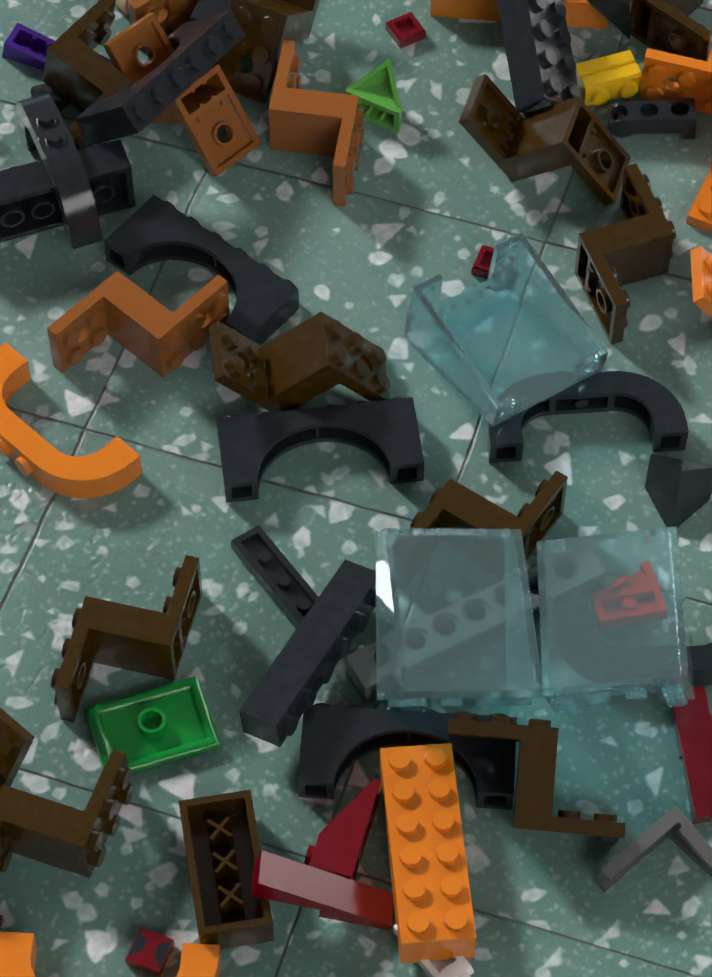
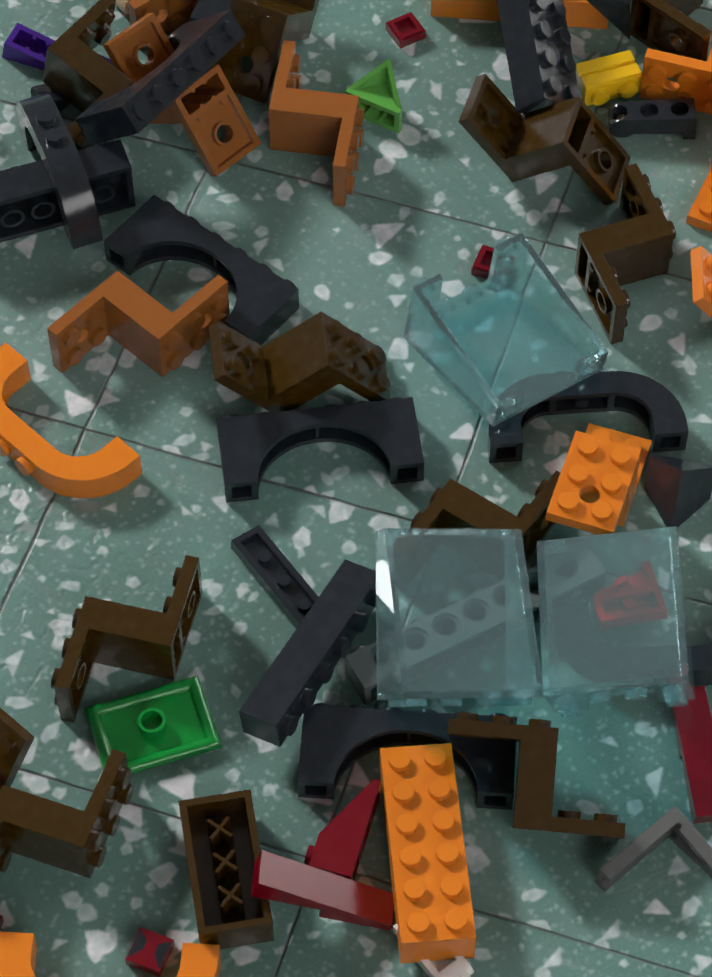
(598, 480): none -> orange bracket

